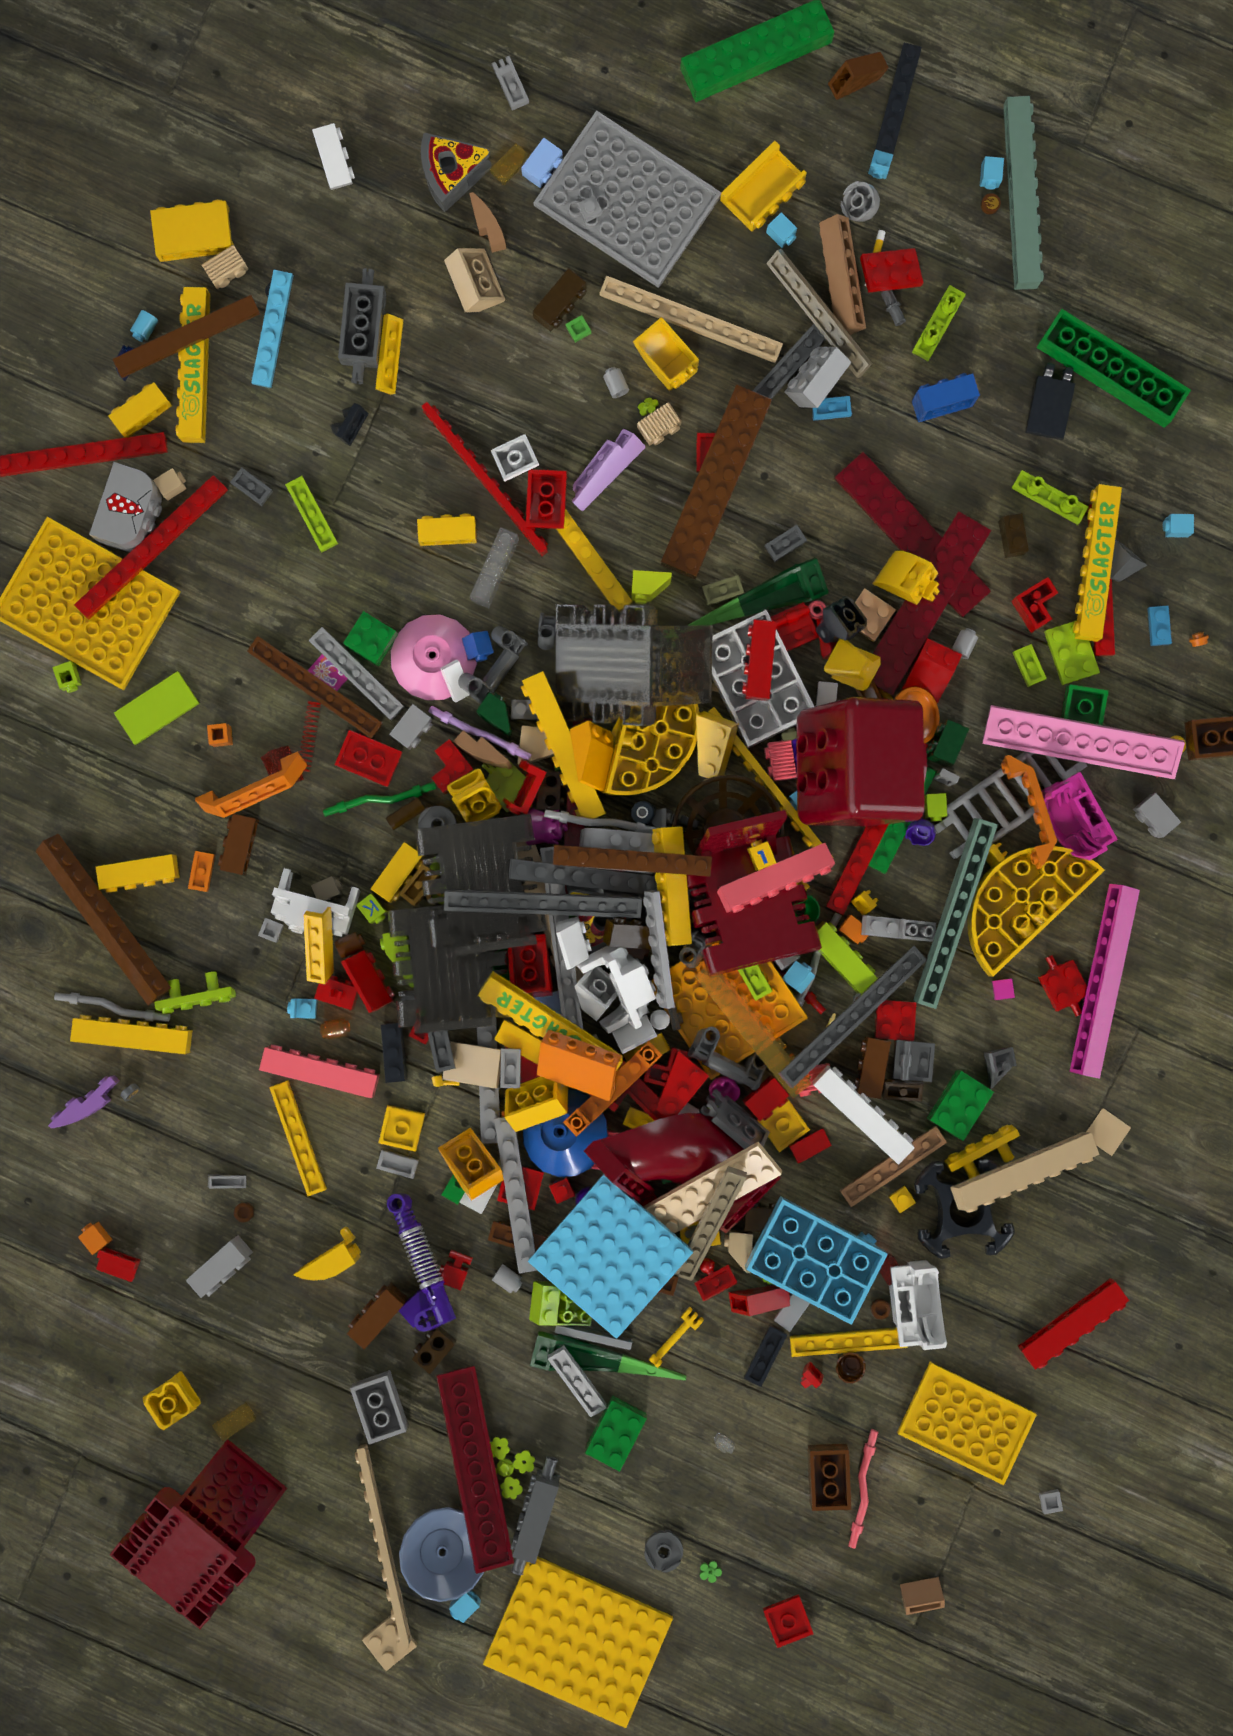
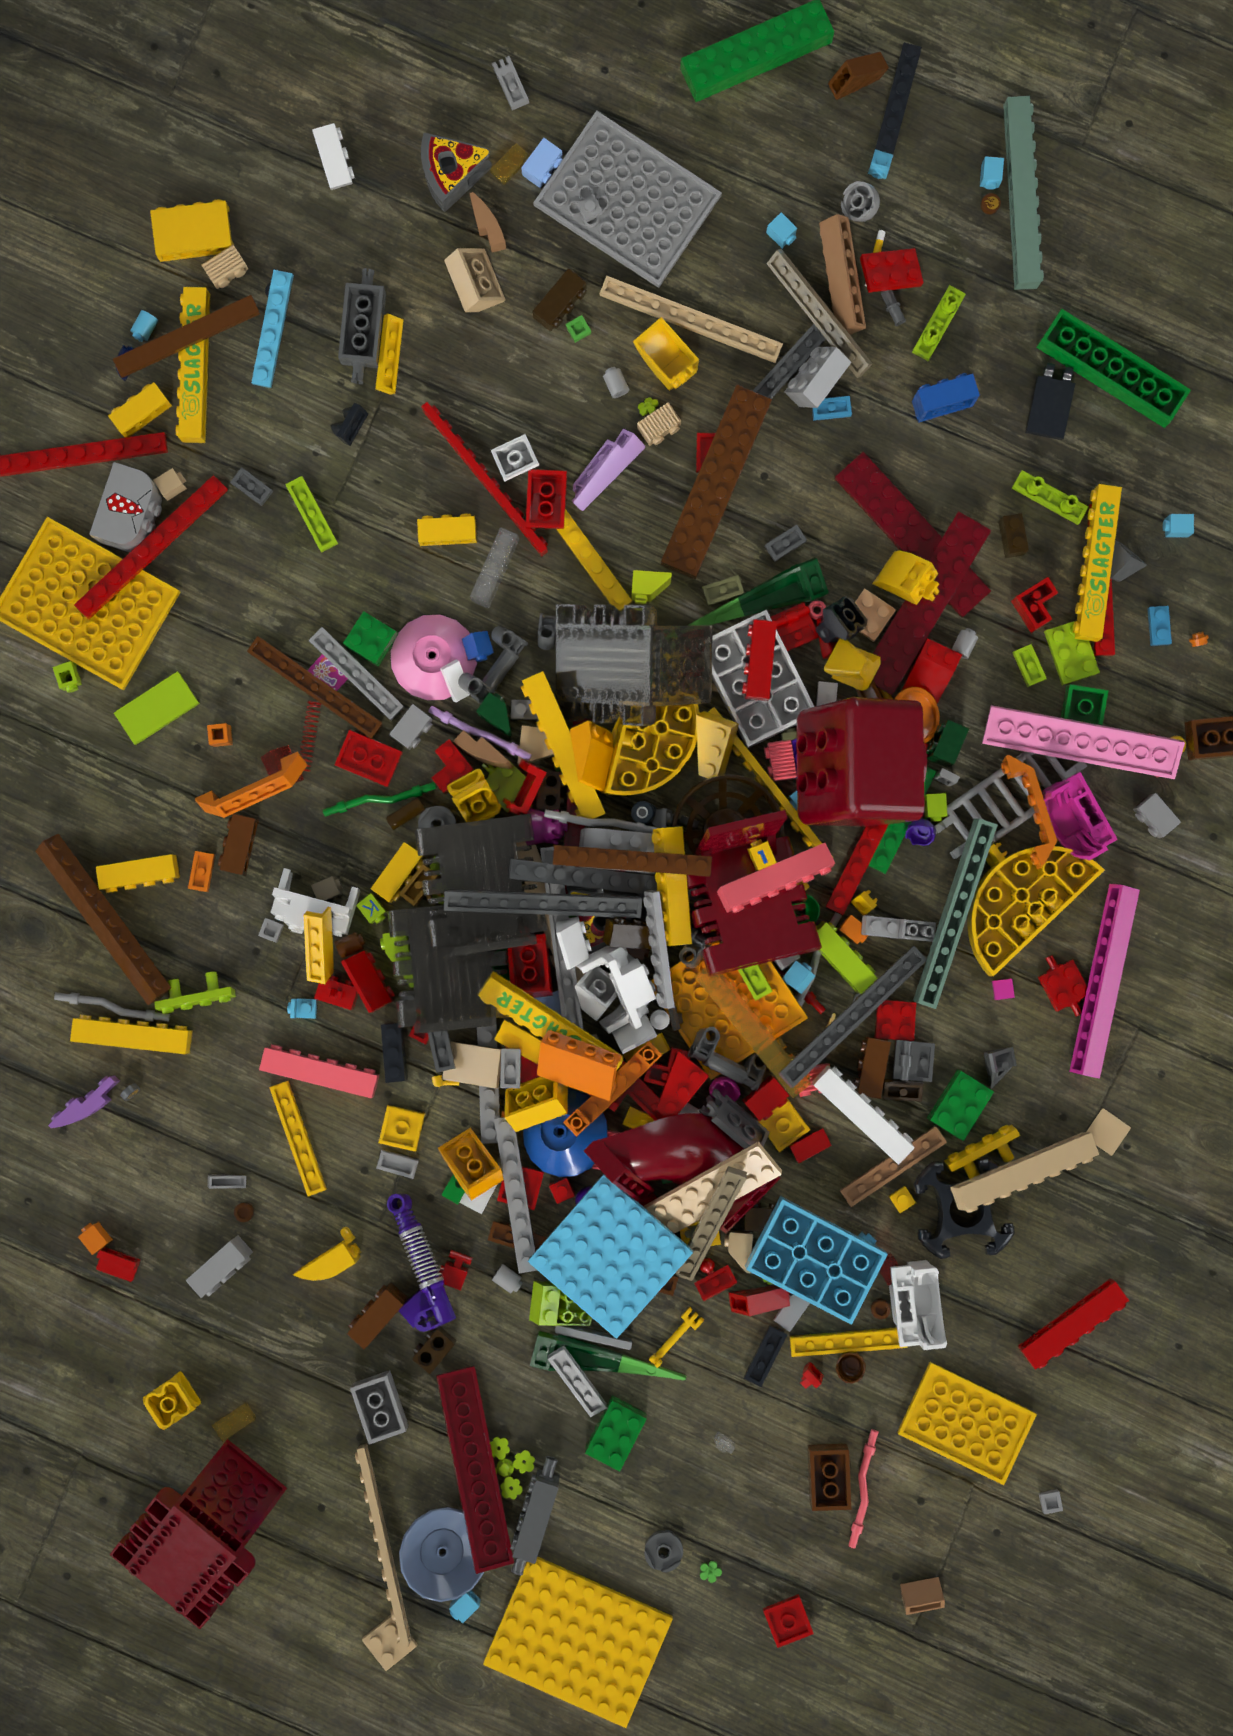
(335, 1028): clear orange brick -> none
(762, 187): yellow panel -> none

